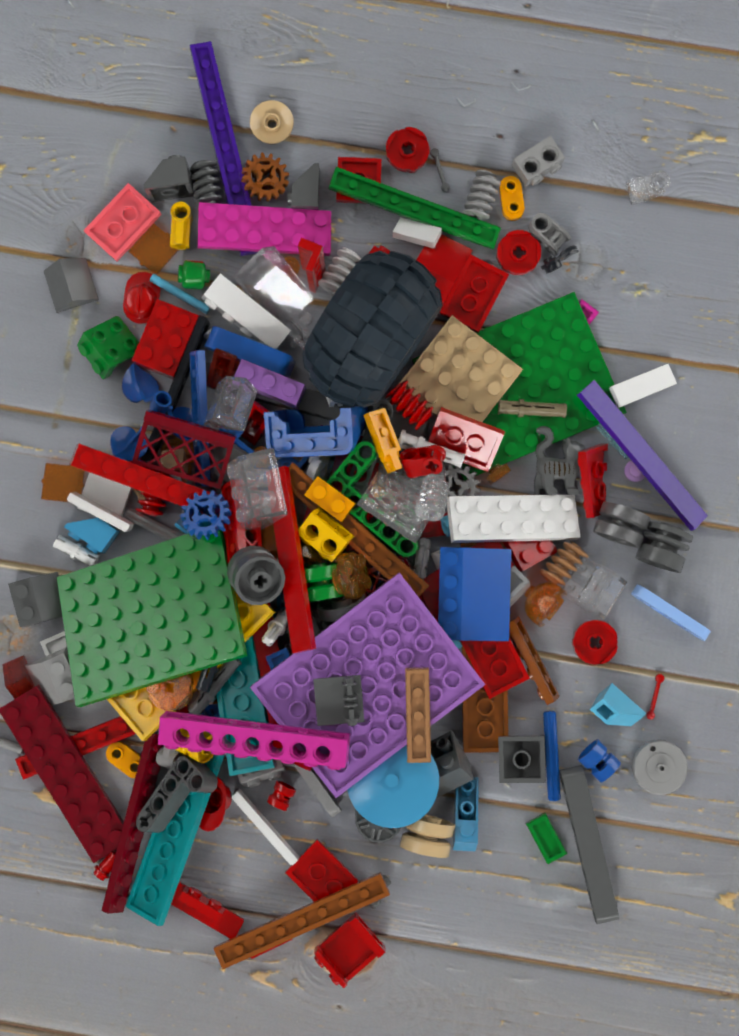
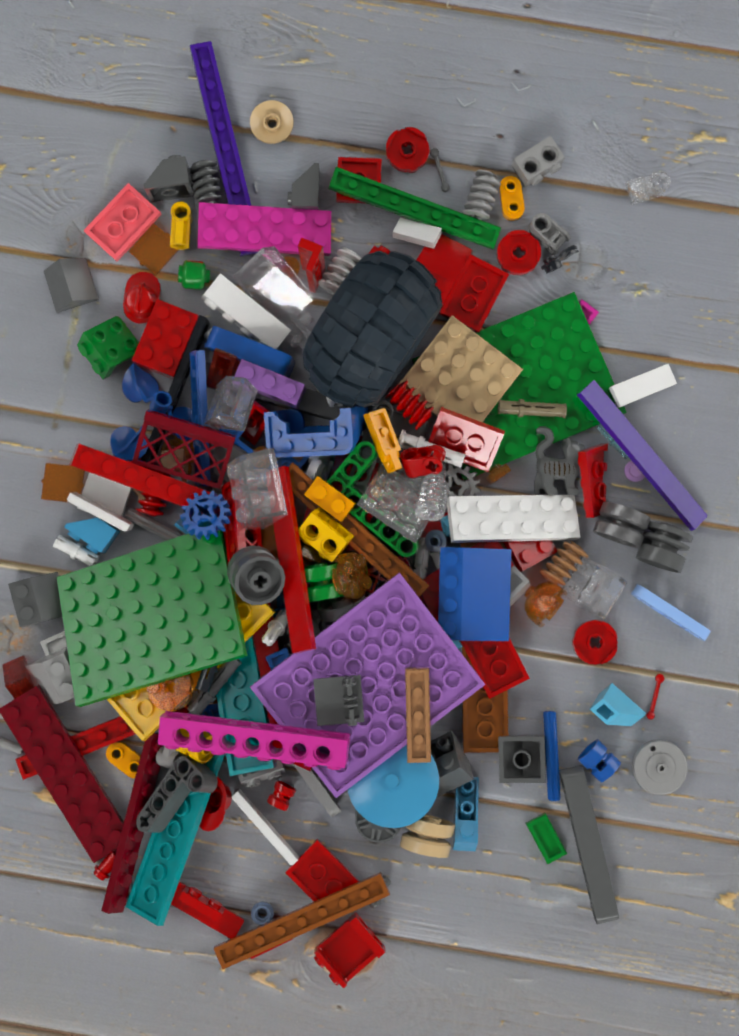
(179, 293): medium azure bar -> none
(259, 168): dark orange gear -> none
(260, 920): none -> sand blue plate
(442, 540): none -> sand blue plate
(536, 668): dark orange plate -> none

